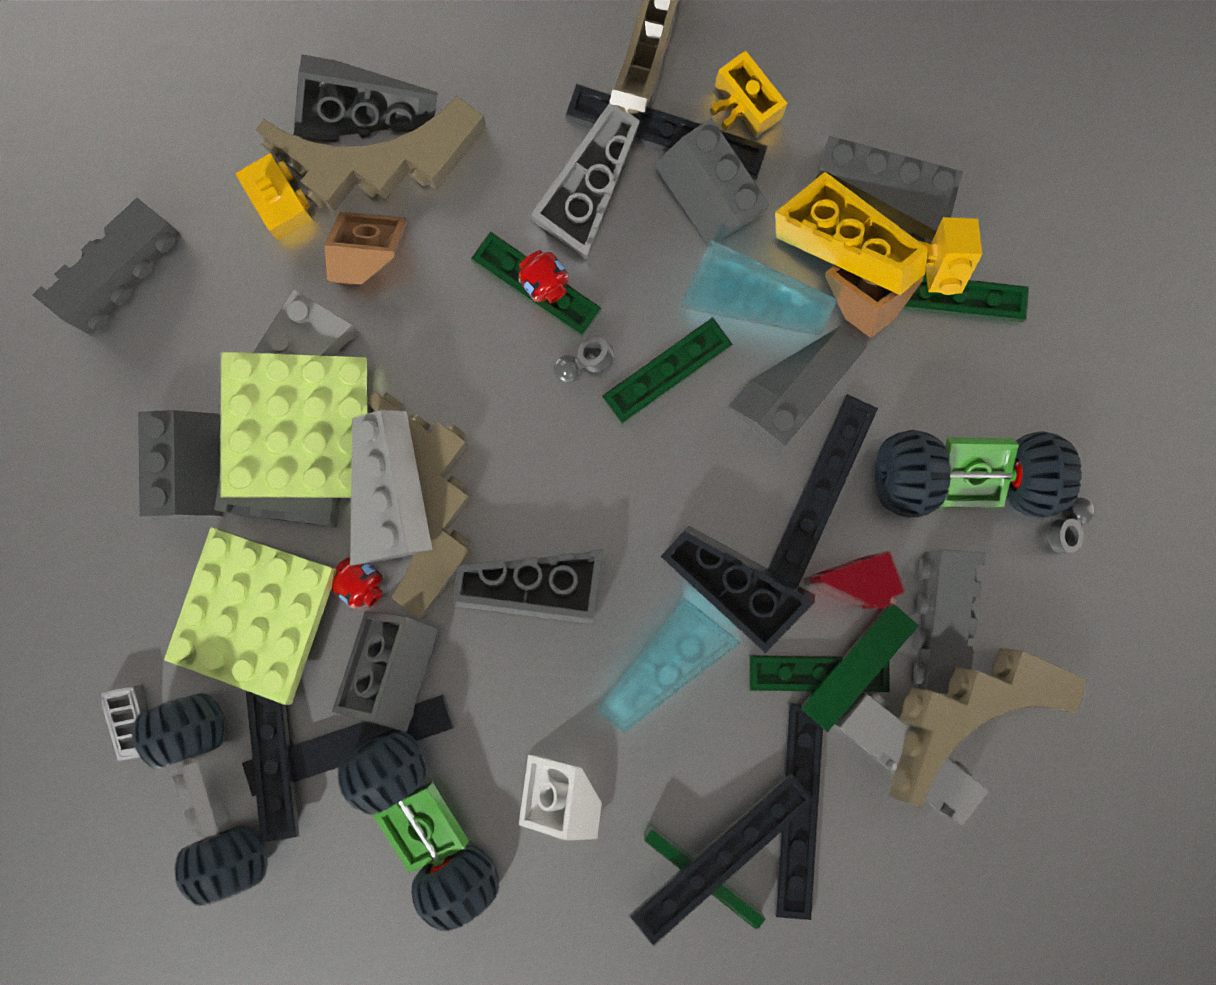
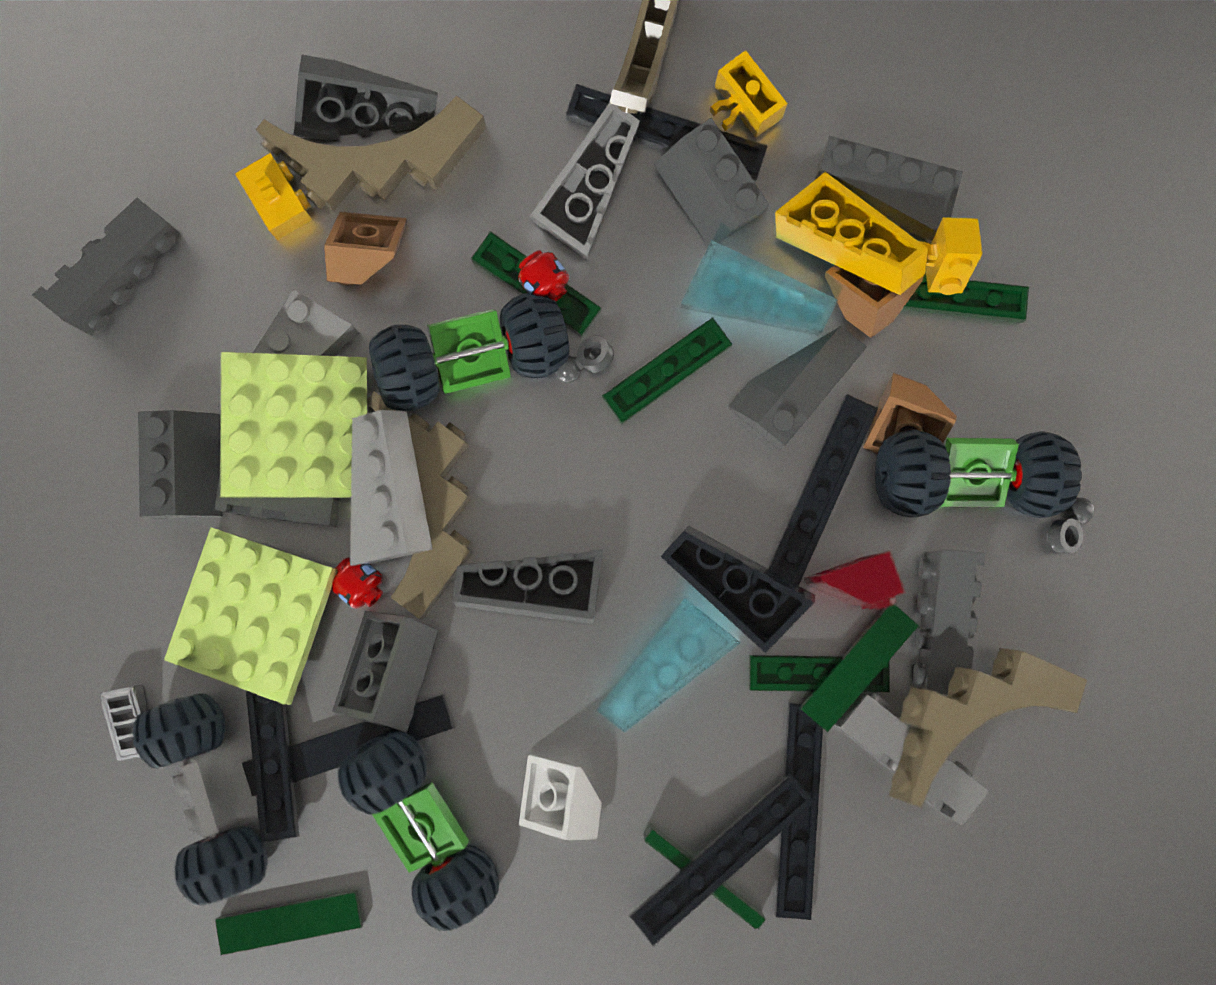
(289, 922): none -> dark green tile
(468, 351): none -> black plate
(907, 407): none -> medium nougat slope

